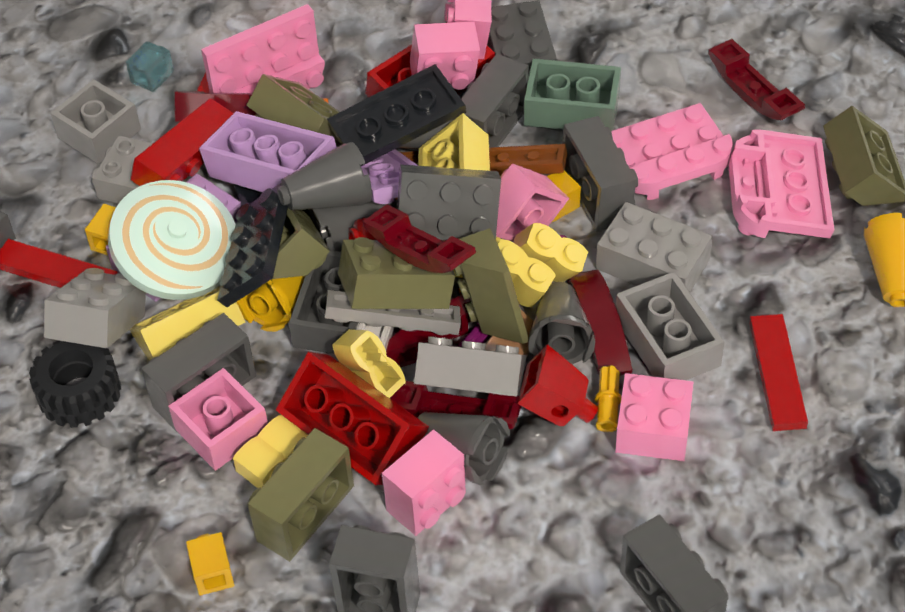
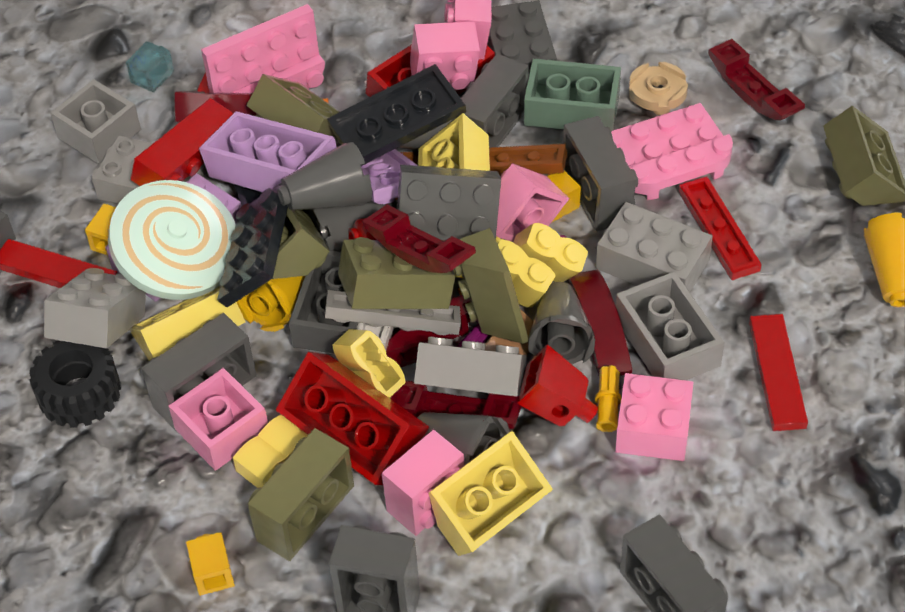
(487, 494): none -> light yellow slope
(658, 99): none -> tan plate
(716, 220): none -> red tile
(780, 185): bright pink plate -> none

